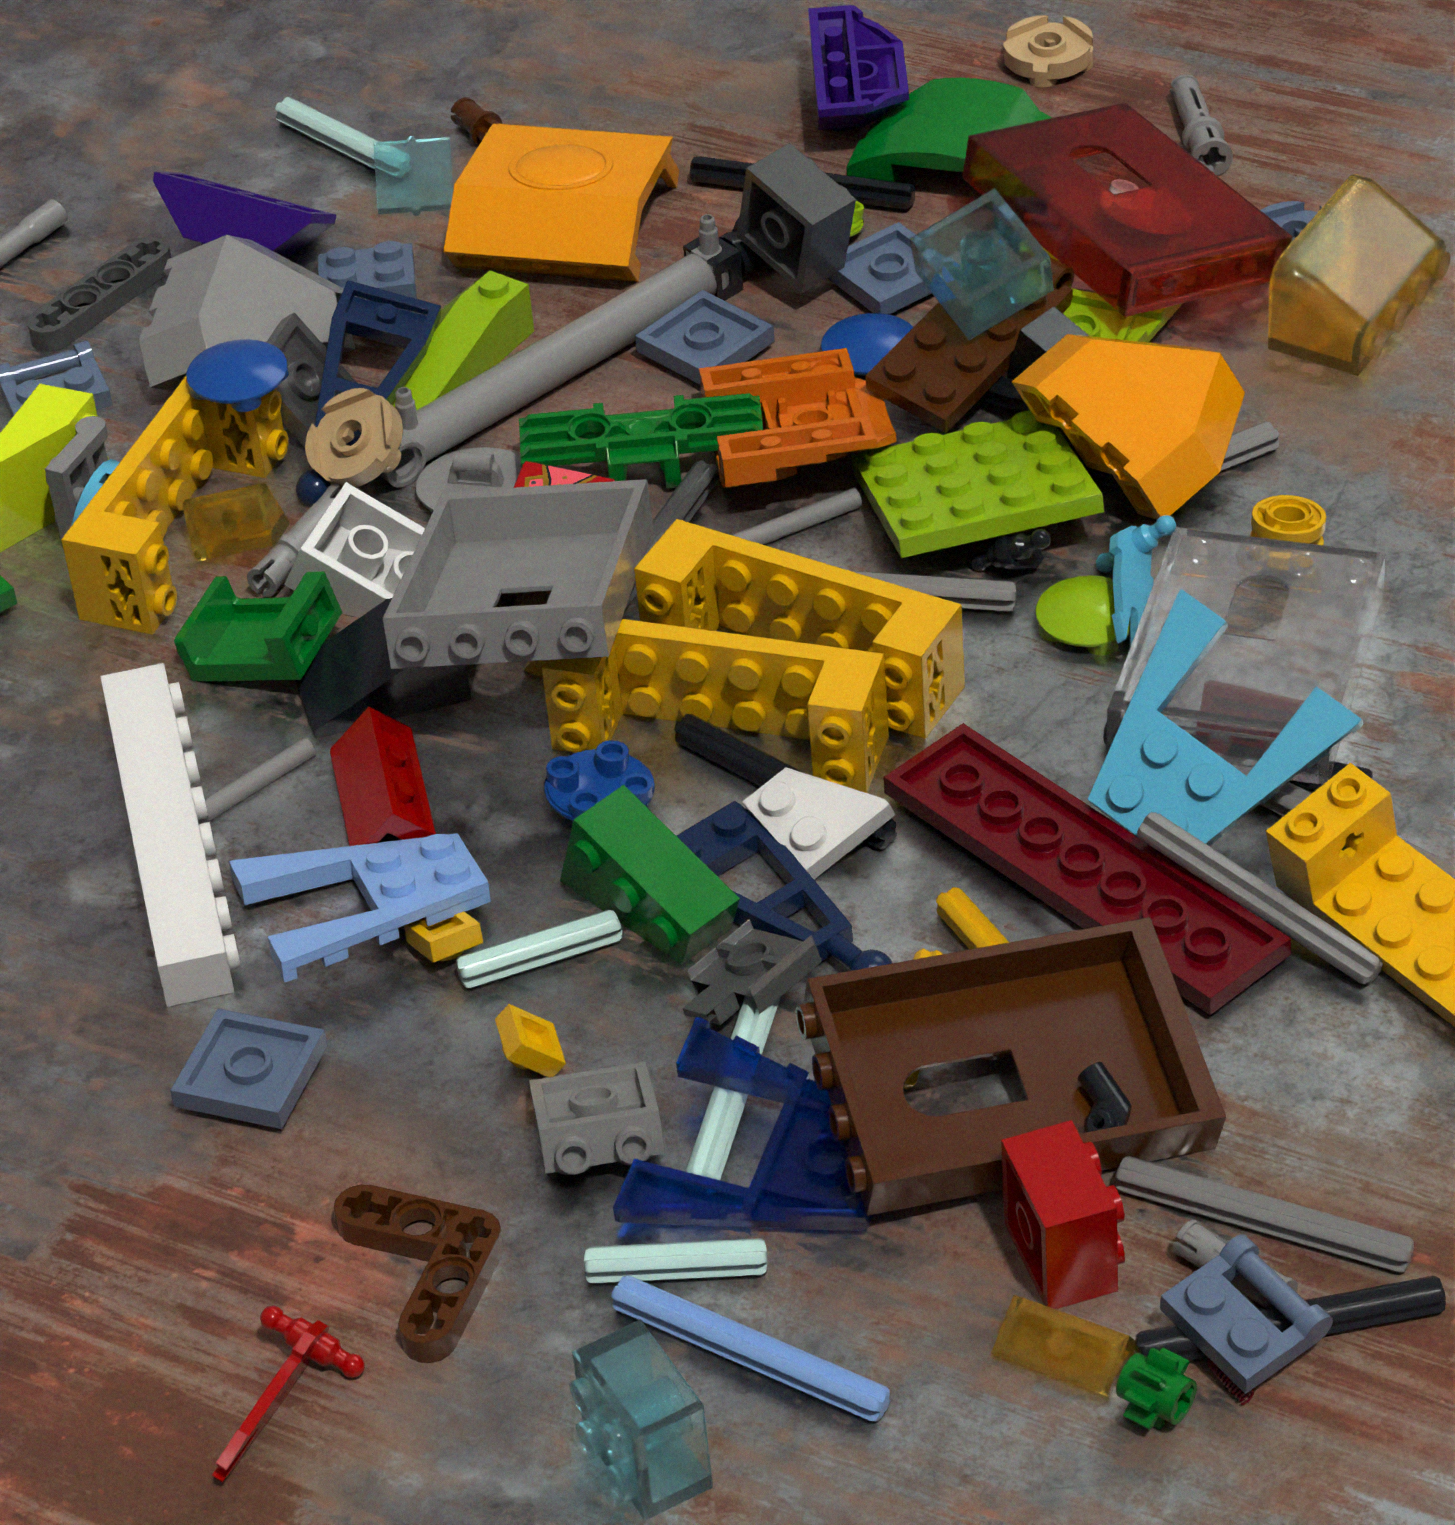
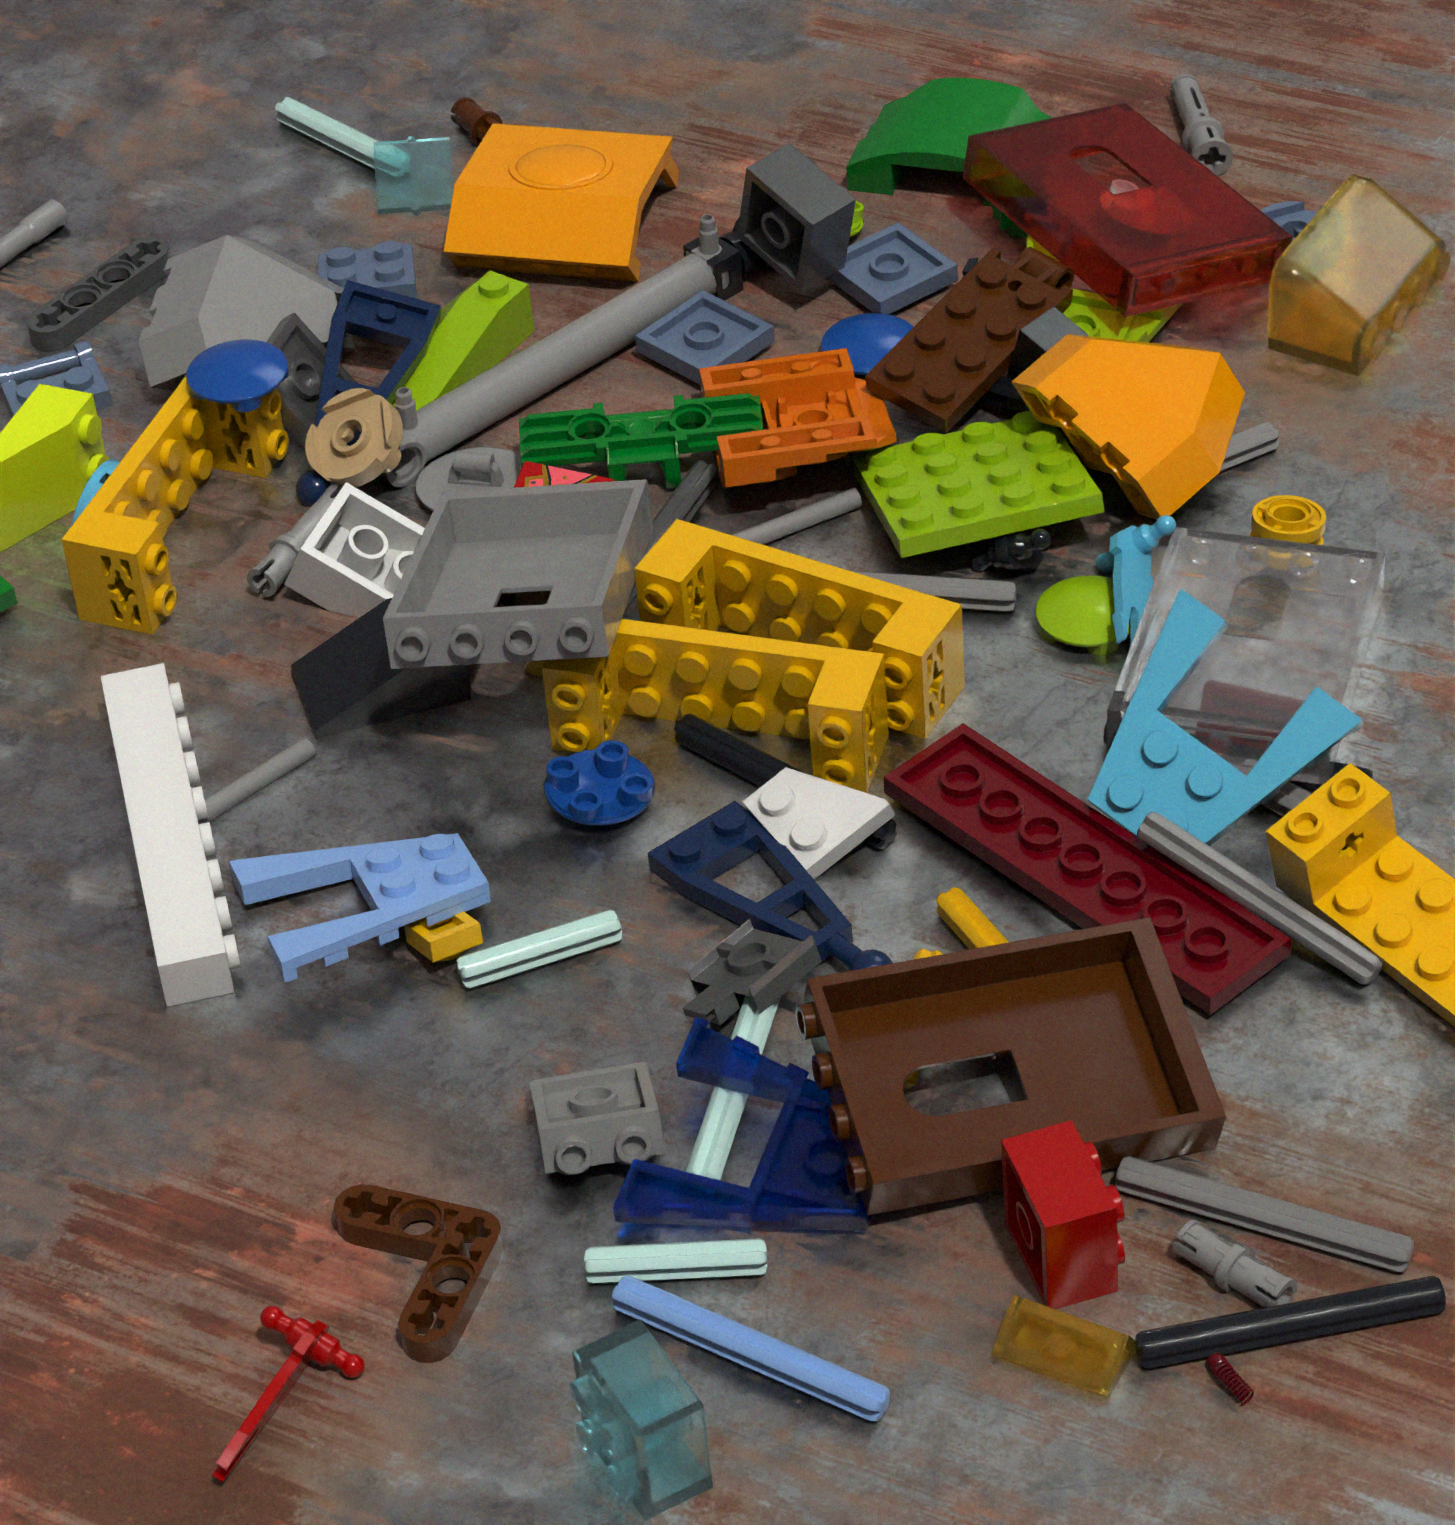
(73, 468): light grey plate -> none
(212, 210): dark purple wedge -> none
(234, 521): clear yellow slope -> none
(249, 1068): sand blue plate -> none
(257, 636): green panel -> none
(380, 781): red panel -> none
(529, 1041): yellow plate -> none
(647, 876): green wedge -> none
(855, 68): dark purple wedge -> none
(864, 190): black axle -> none
(982, 264): clear light blue brick -> none
(1048, 49): tan plate -> none
(1110, 1104): black arm -> none
(1156, 1388): green gear -> none
(1231, 1327): sand blue plate -> none

